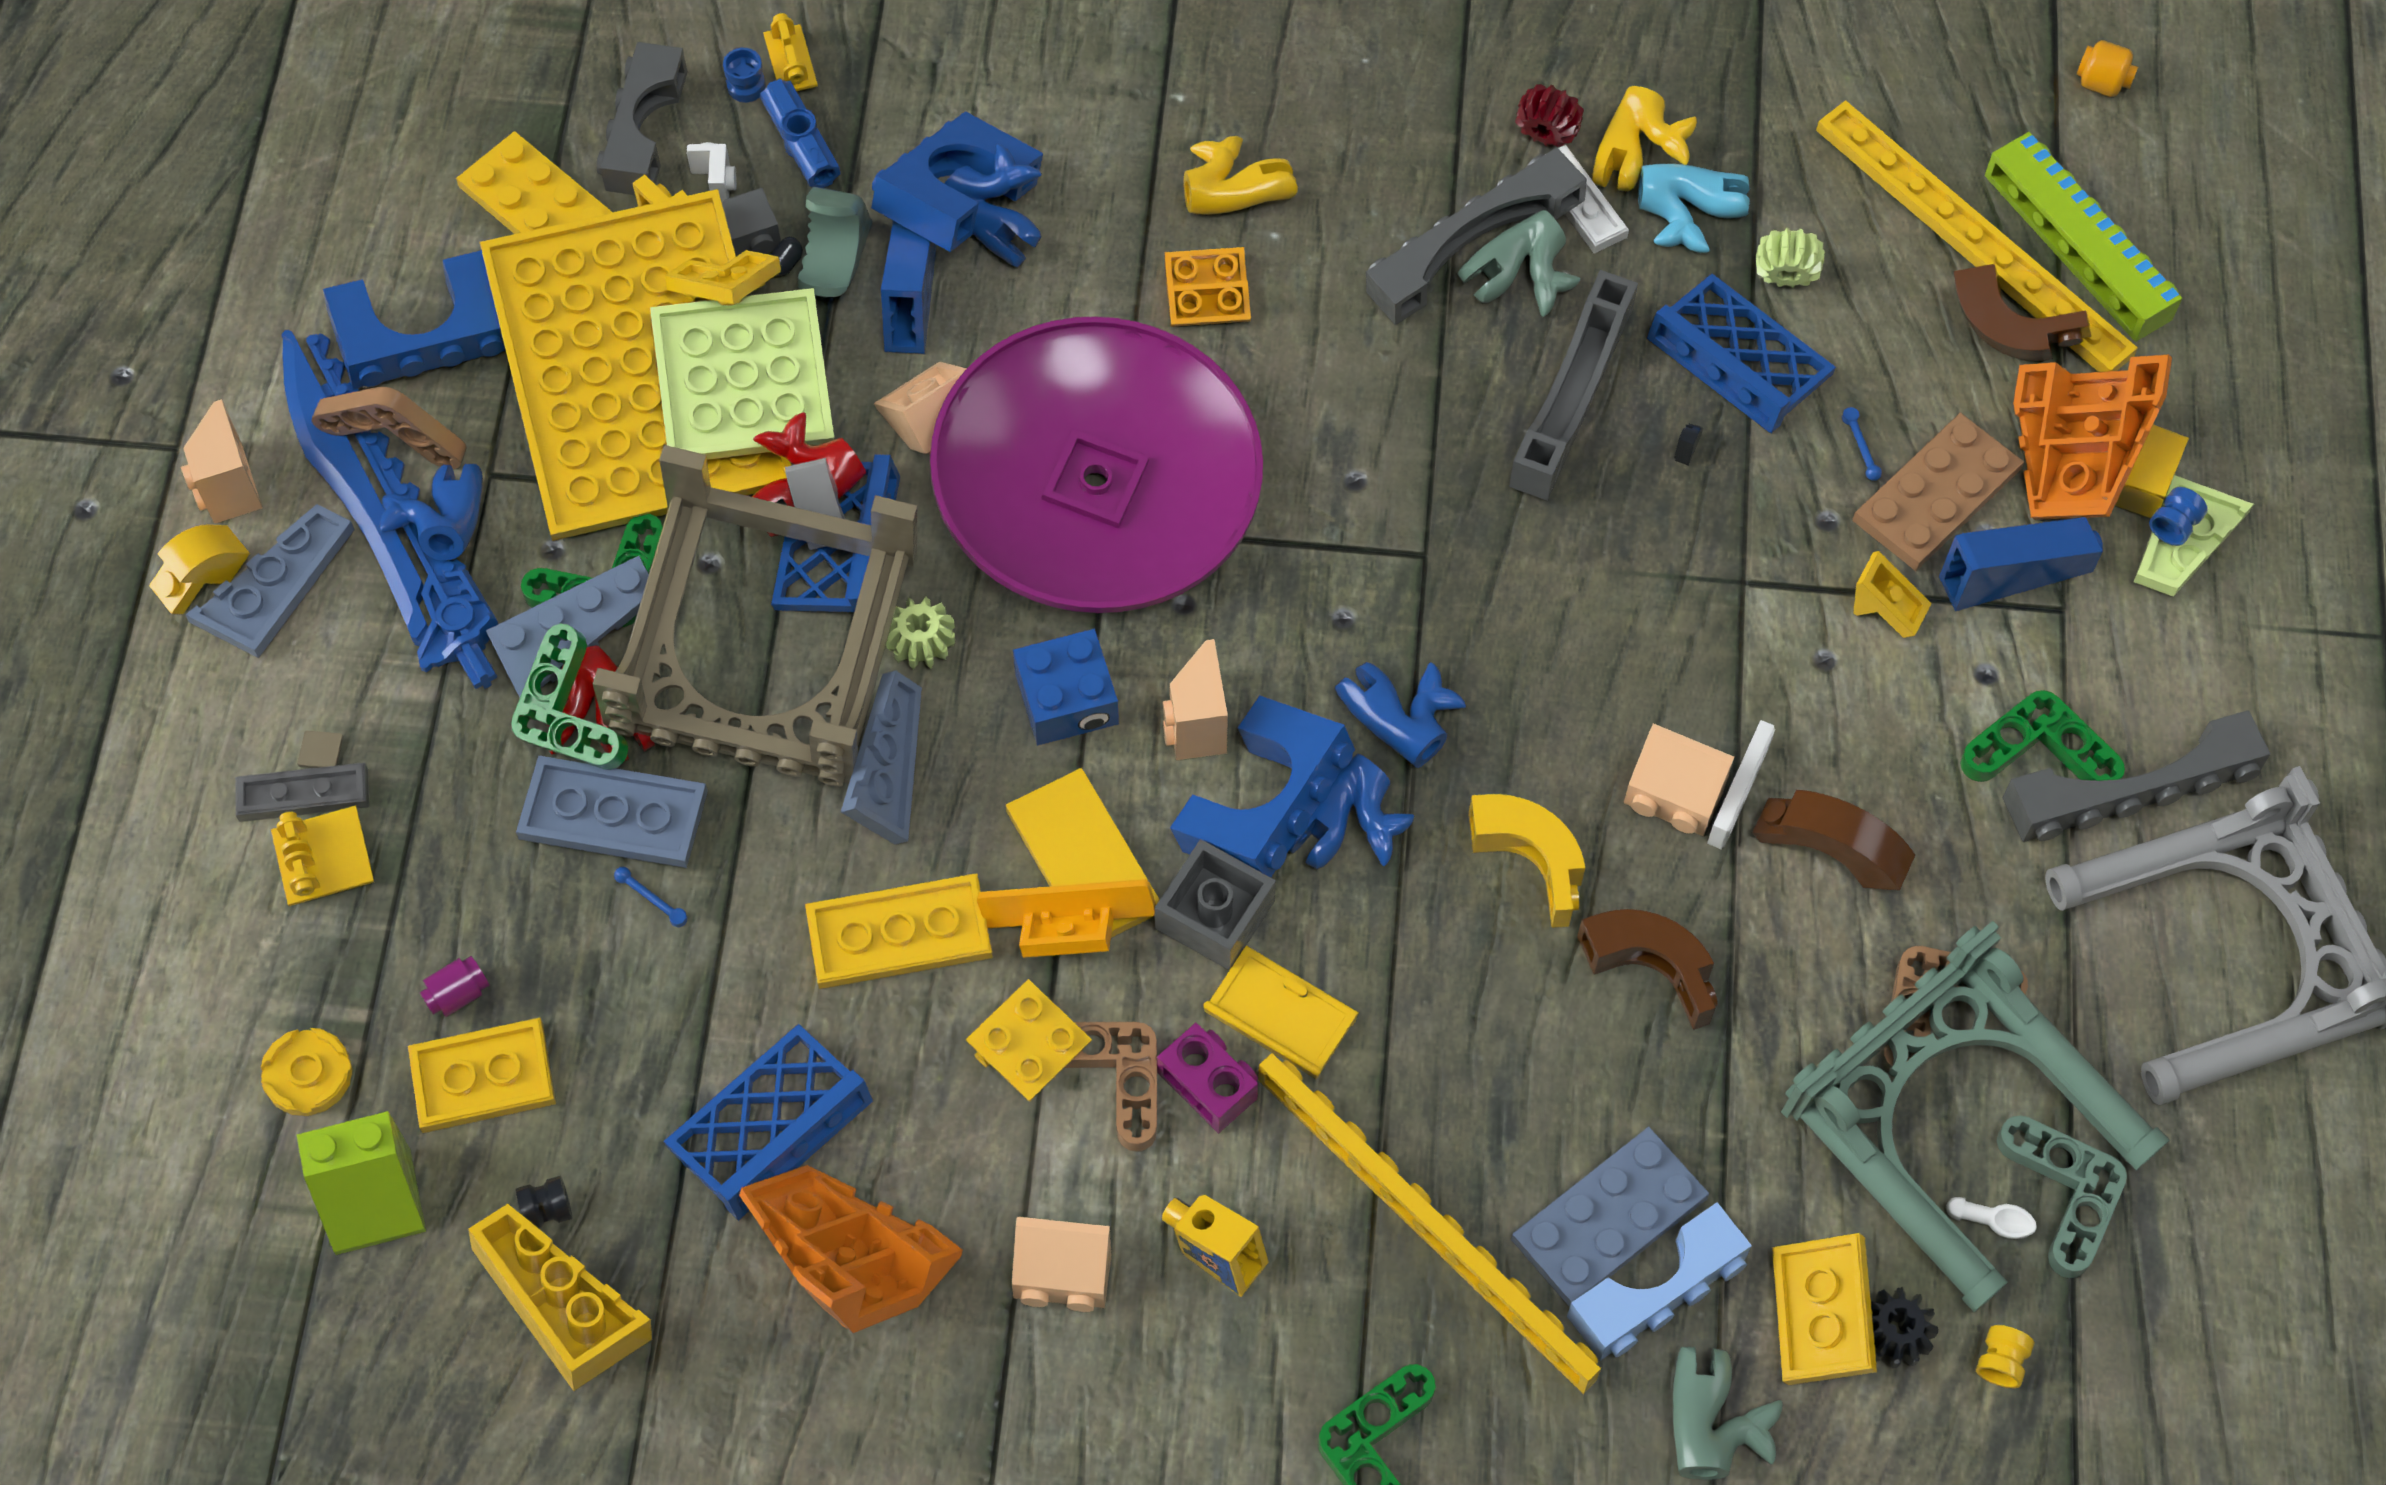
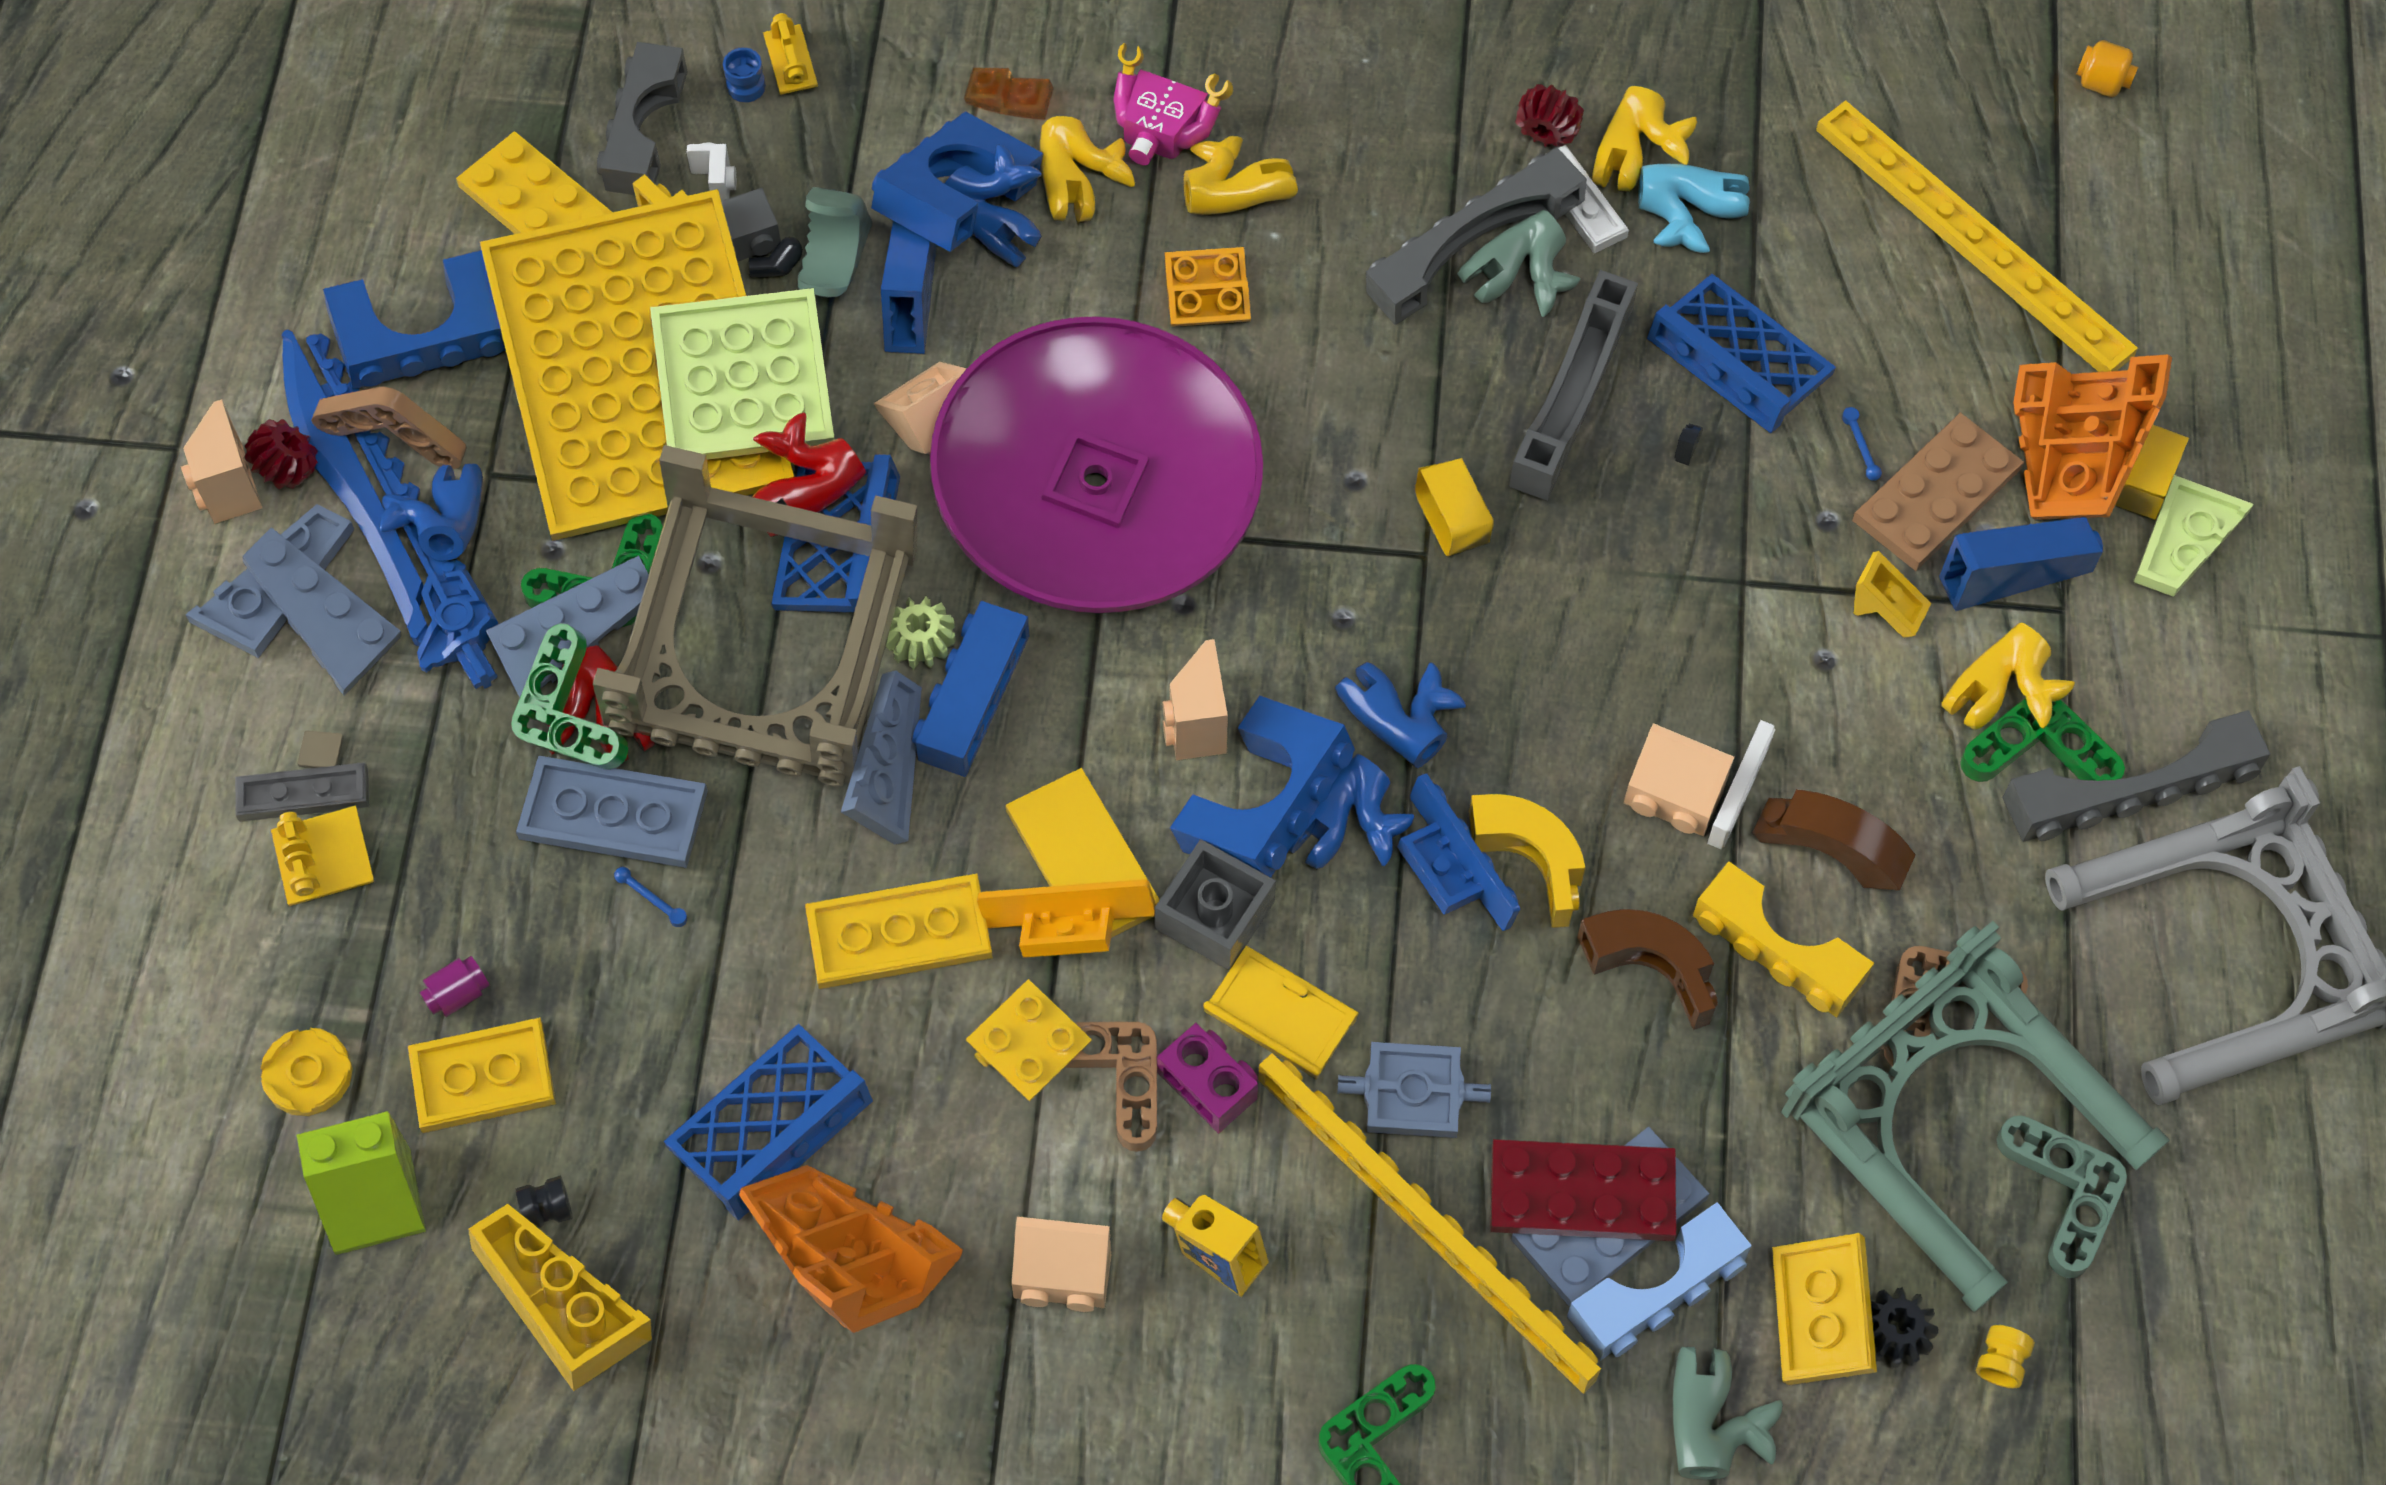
(195, 558): yellow brick -> none
(280, 454): none -> dark red gear
(329, 617): none -> sand blue wing
(726, 282): yellow plate -> none
(800, 133): blue piece -> none
(814, 489): light grey slope -> none
(971, 688): none -> blue brick
(1001, 93): none -> clear orange slope
(1061, 143): none -> yellow piece
(1066, 687): blue brick -> none
(1162, 113): none -> dark pink torso
(1414, 1089): none -> sand blue plate
(1451, 861): none -> blue bracket
(1453, 506): none -> yellow piece
(1583, 1190): none -> dark red plate
(1790, 258): yellowish green gear -> none
(1823, 973): none -> yellow arch
(1986, 679): none -> yellow piece
(2005, 1219): white piece -> none
(2008, 331): reddish brown arch -> none
(2083, 236): lime brick -> none
(2180, 513): blue wheel -> none

